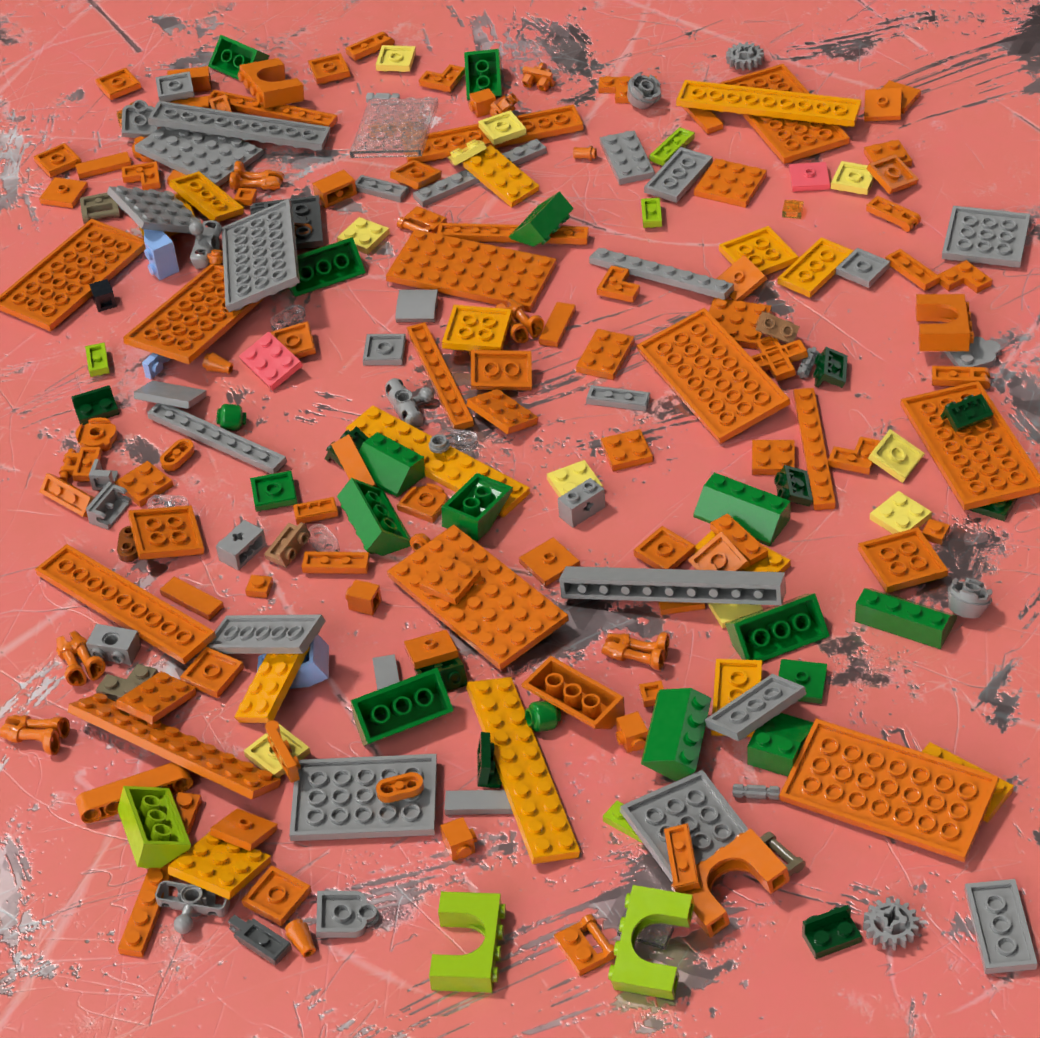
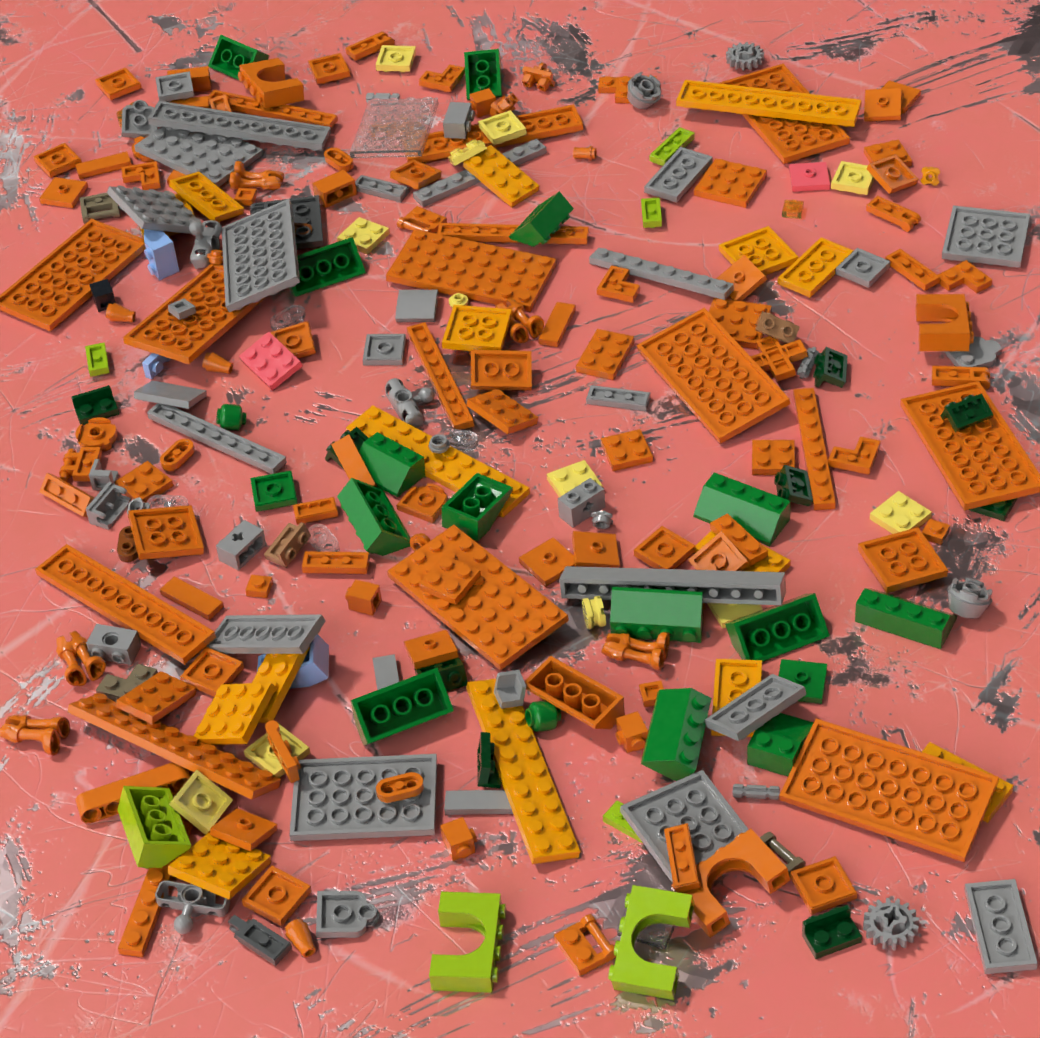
(119, 313): none -> orange cone
(137, 503): none -> light grey plate
(181, 309): none -> light grey plate
(201, 802): none -> light yellow plate
(234, 713): none -> light orange plate
(338, 159): none -> orange plate
(458, 120): none -> light grey brick
(458, 299): none -> light yellow plate
(510, 689): none -> light grey panel
(593, 612): none -> light yellow wheel
(595, 549): none -> orange plate
(602, 519): none -> light grey plate
(626, 157): light grey plate -> none
(653, 611): none -> green slope
(705, 119): orange tile -> none
(823, 885): none -> orange plate
(896, 456): light yellow plate -> none
(930, 171): none -> light orange plate

